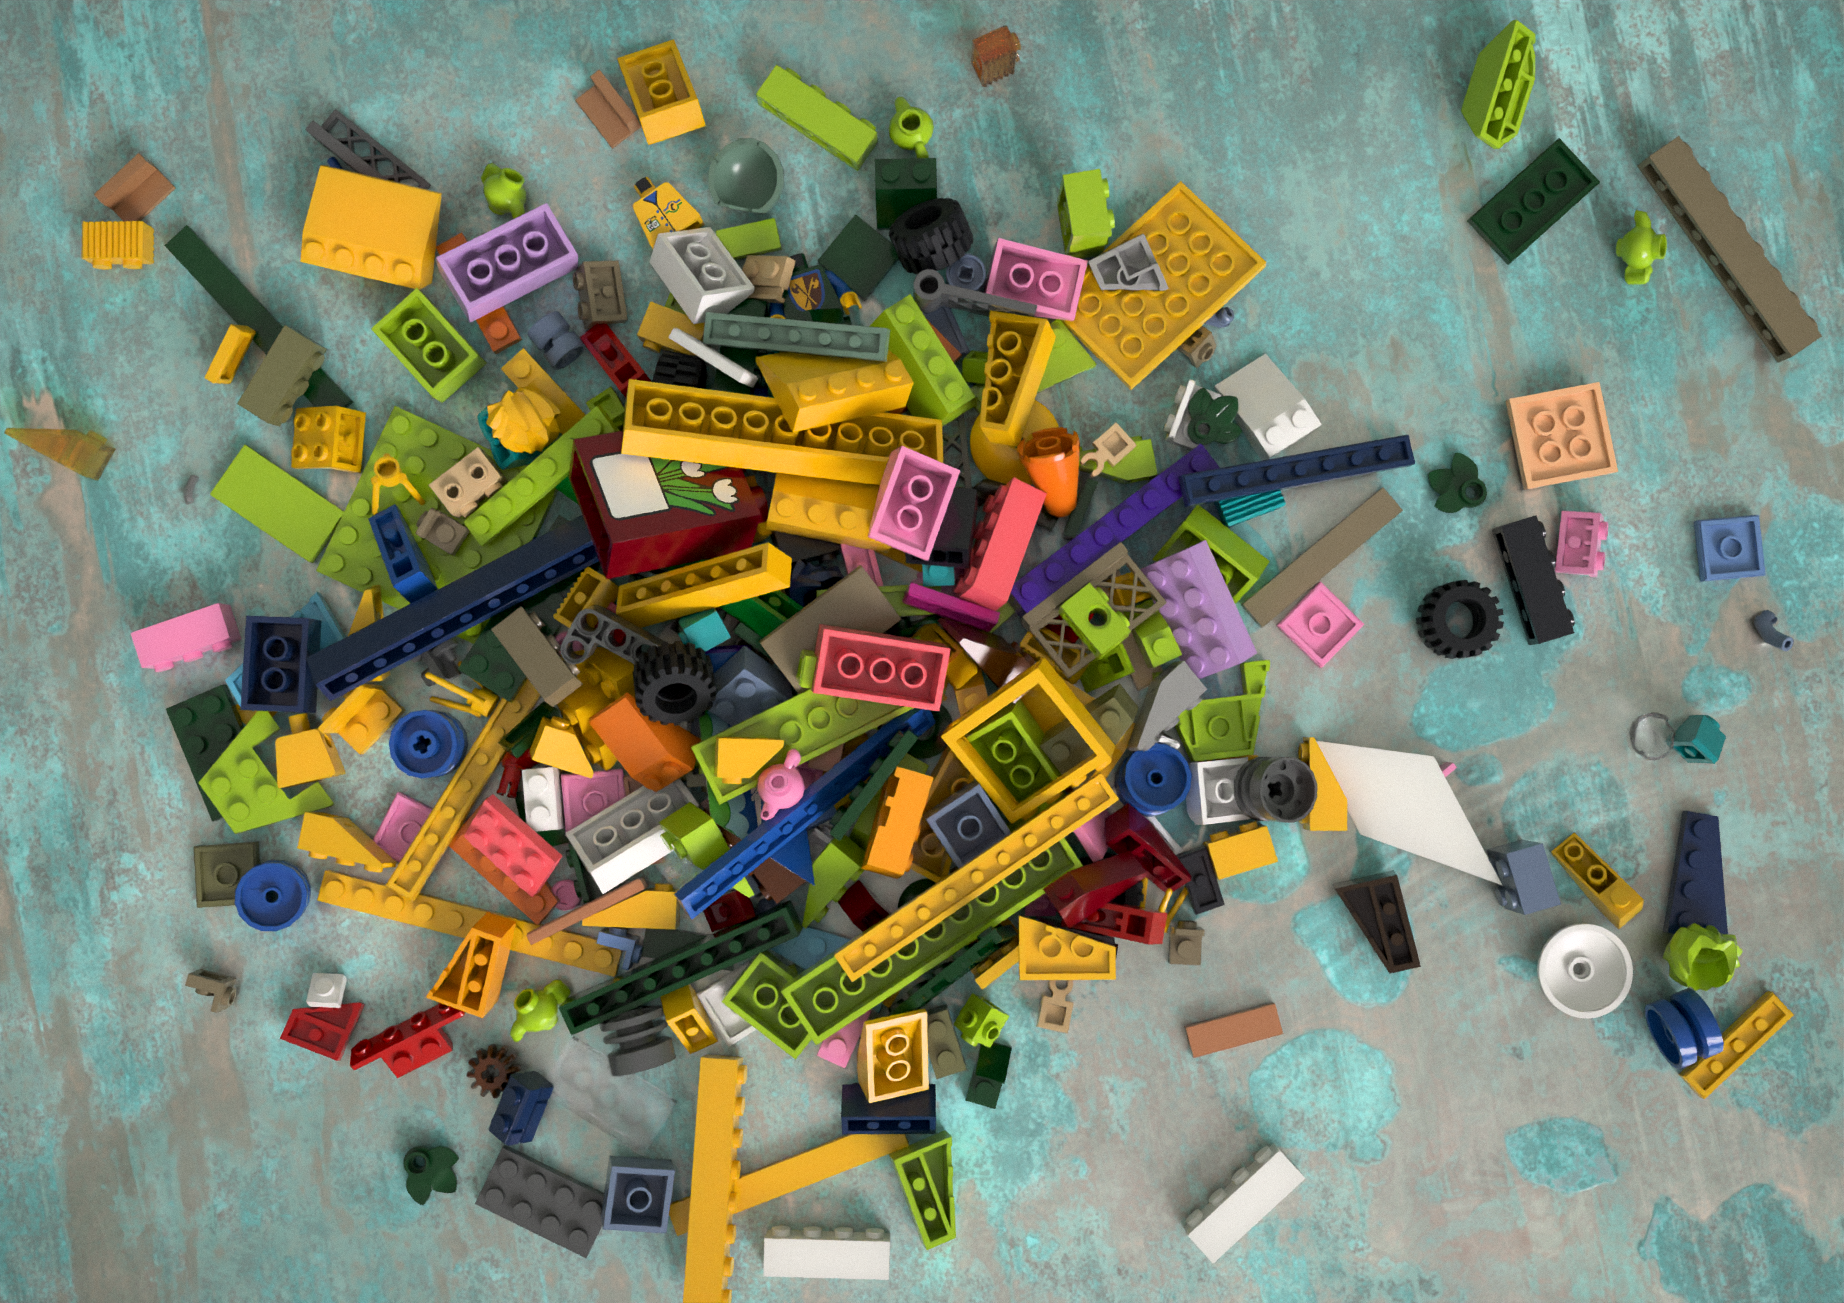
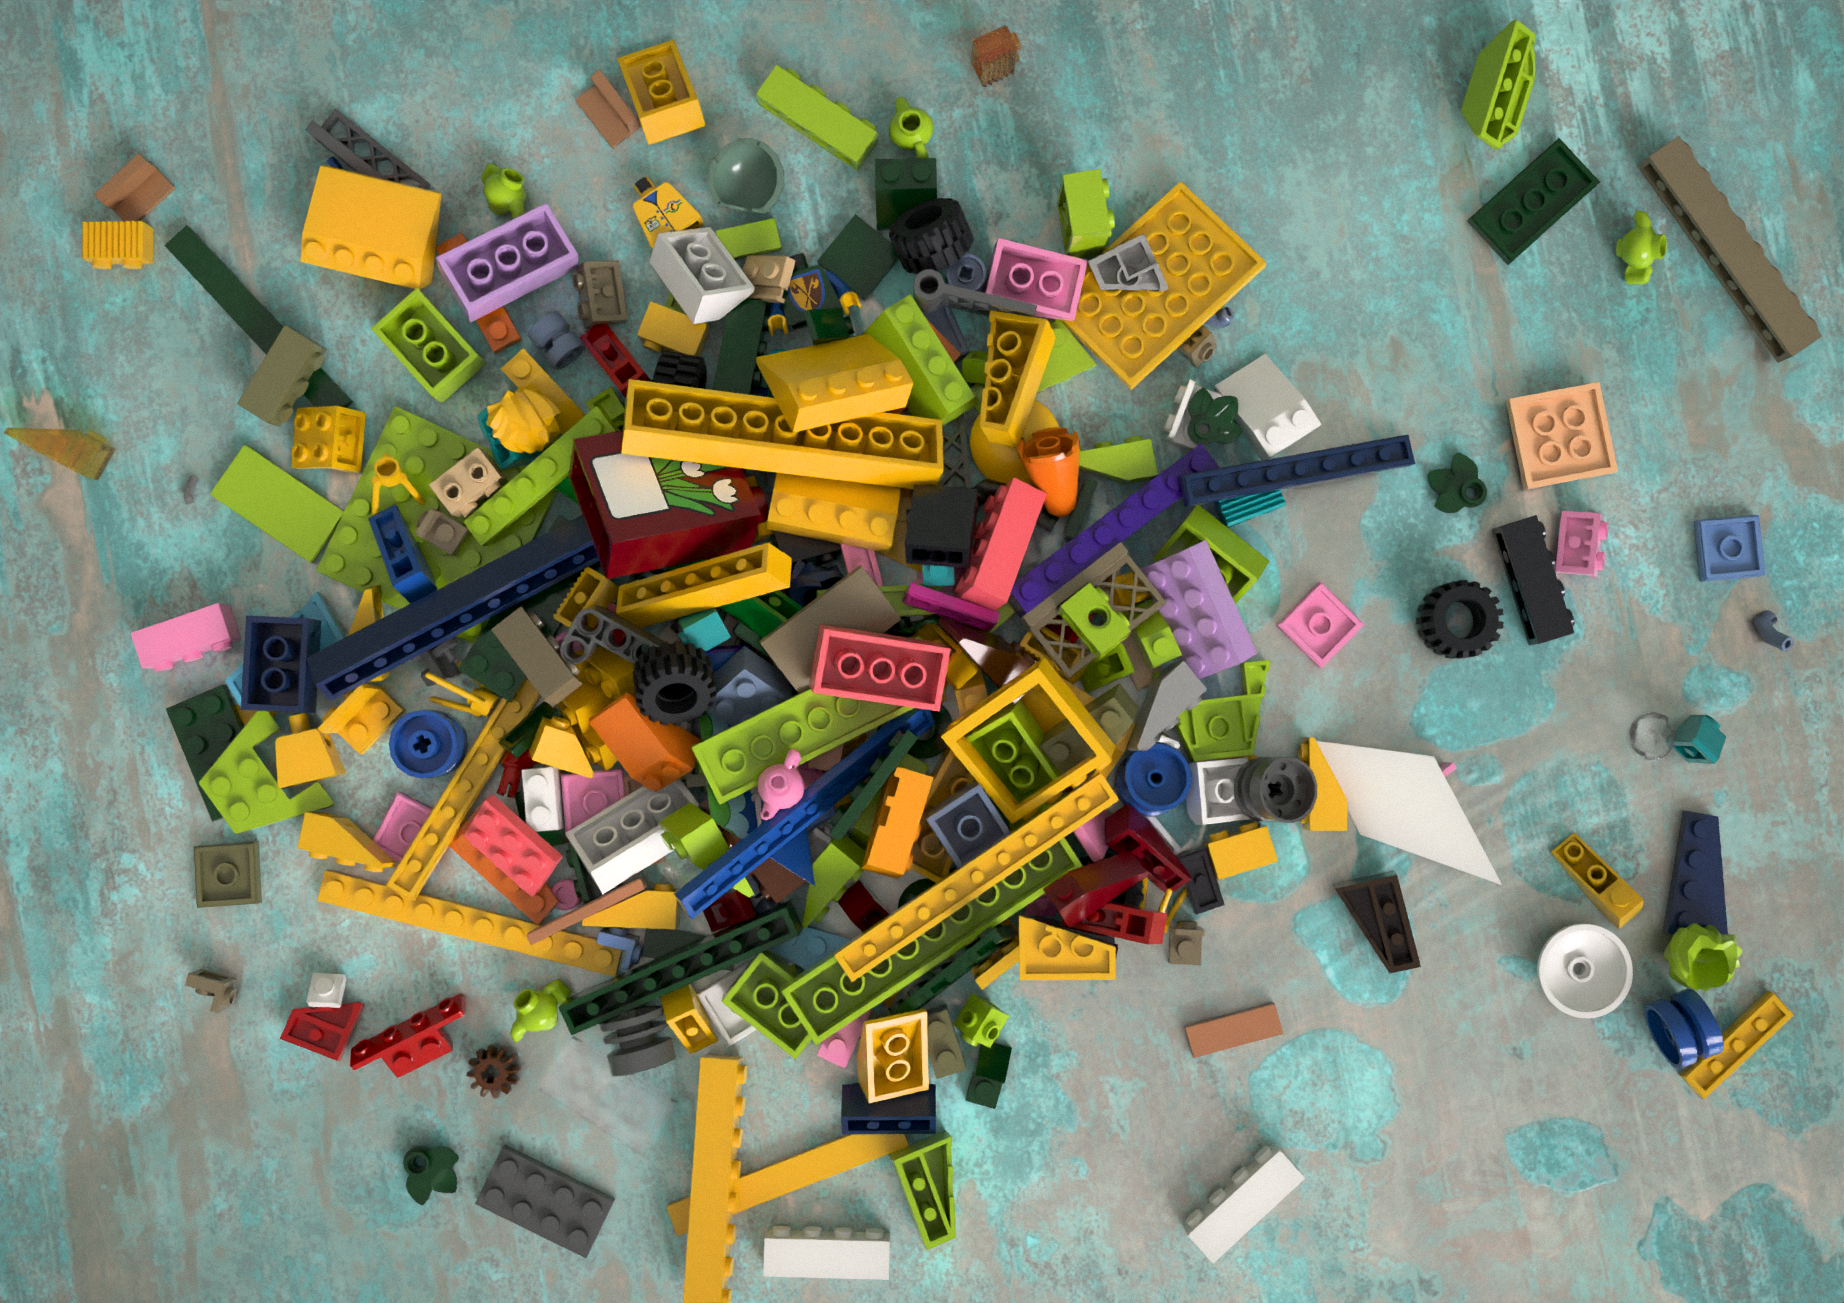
(230, 354): yellow tile -> none
(256, 905): blue wheel -> none
(477, 968): light orange wedge -> none
(521, 1108): dark blue brick -> none
(637, 1194): sand blue brick -> none
(713, 357): white tile -> none
(743, 756): yellow slope -> none
(796, 336): sand green plate -> none
(806, 668): lime tile -> none
(912, 502): bright pink slope -> none
(1054, 1010): tan plate -> none
(1110, 447): tan plate -> none
(1321, 557): dark tan tile -> none
(1524, 877): sand blue brick -> none

